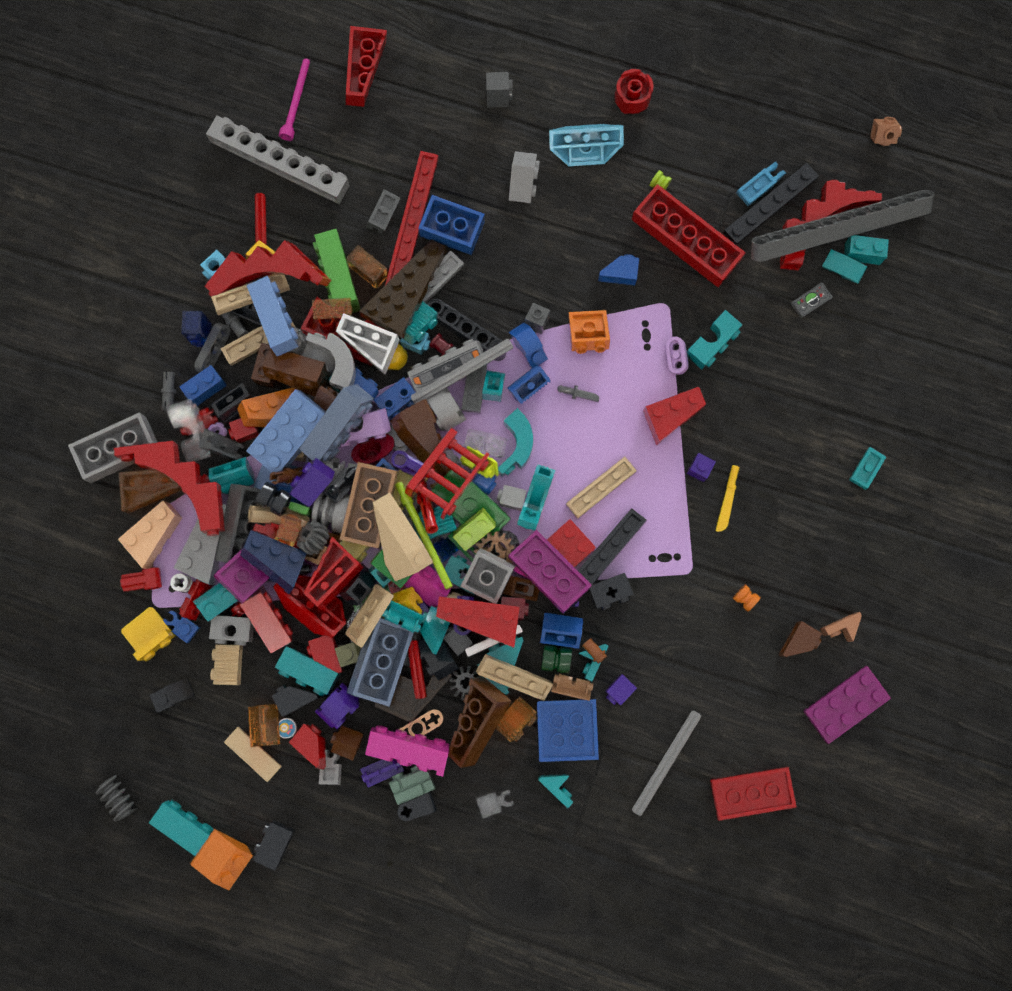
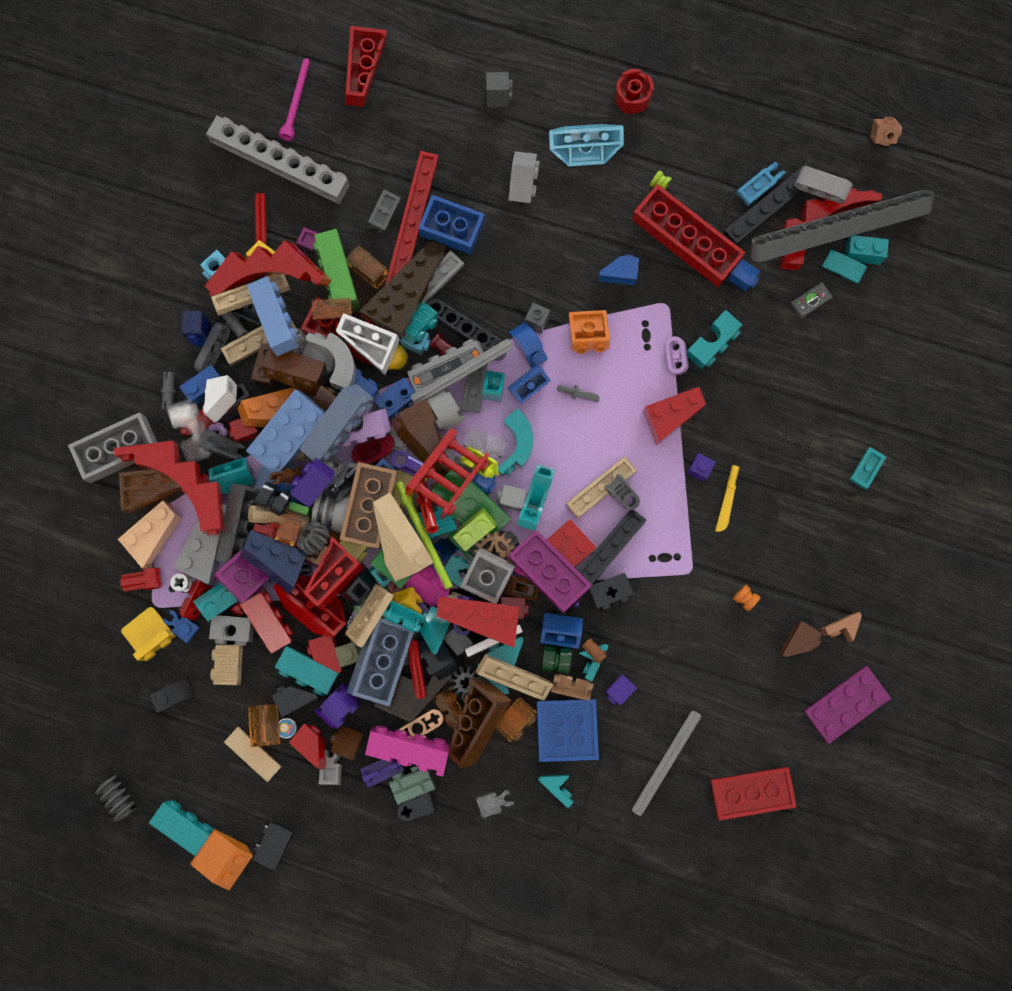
(219, 396): none -> white slope
(306, 239): none -> magenta tile
(447, 701): none -> clear orange hinge
(620, 490): none -> dark grey piece
(744, 275): none -> blue brick
(823, 184): none -> light grey beam

